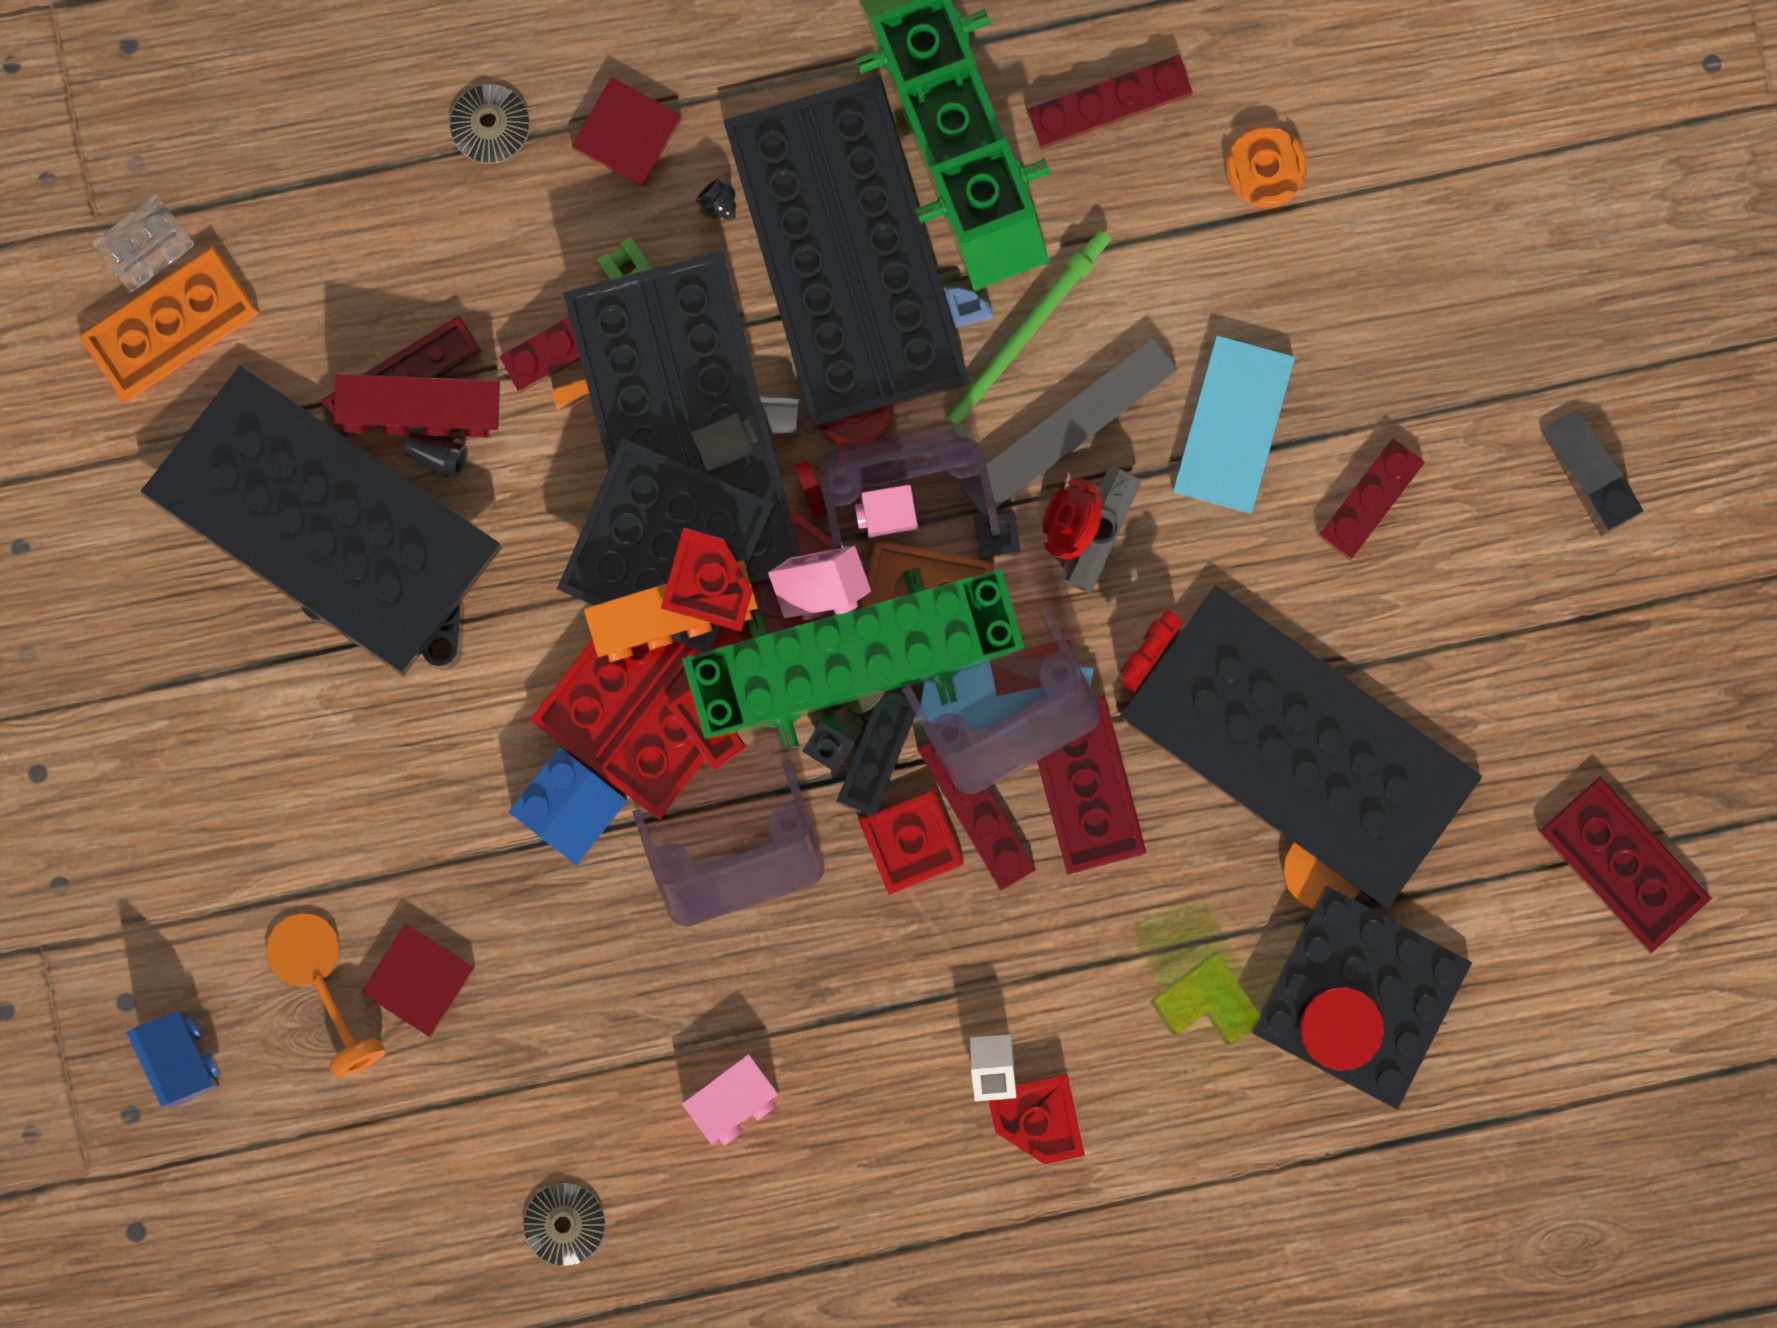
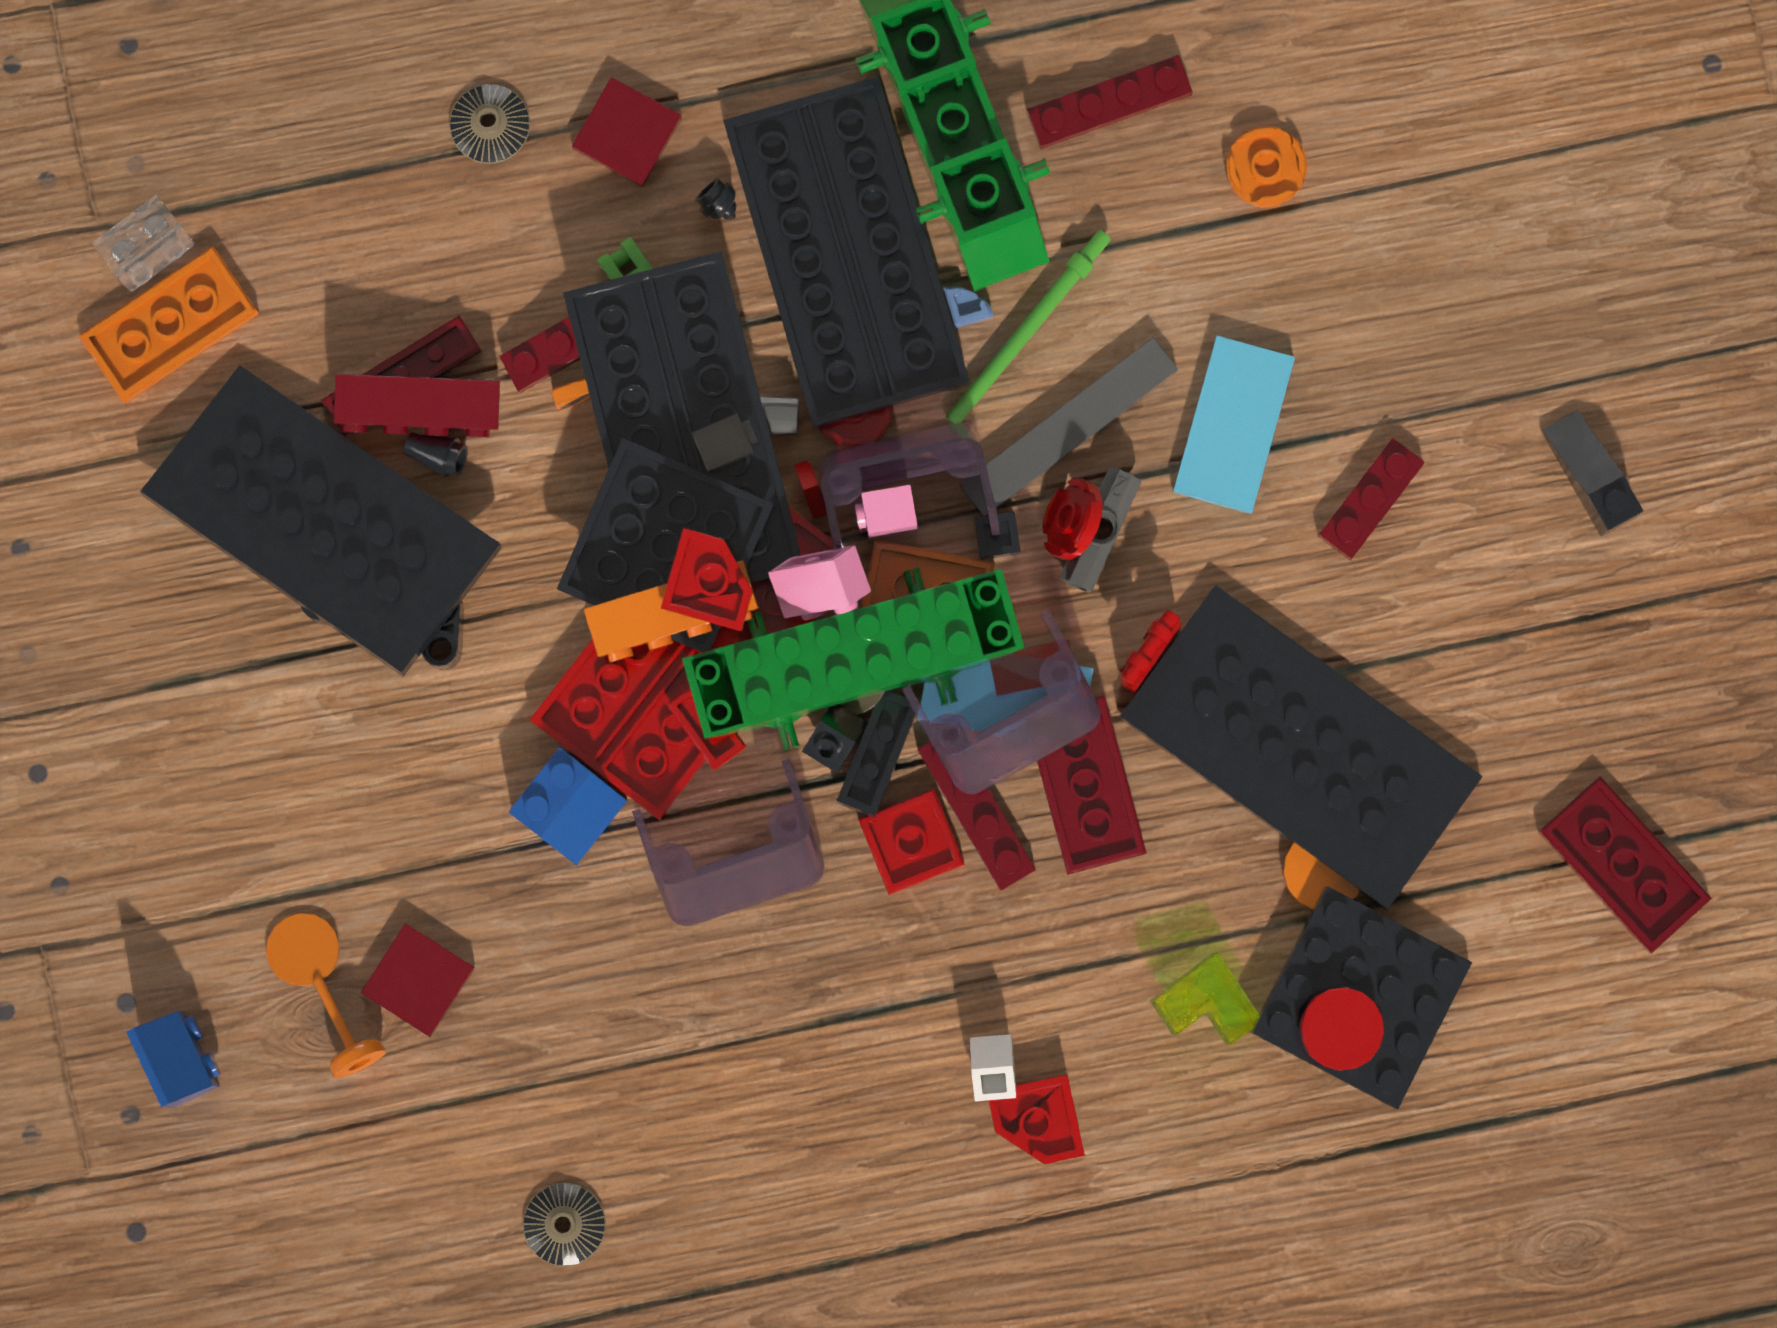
(731, 1101): bright pink brick -> none

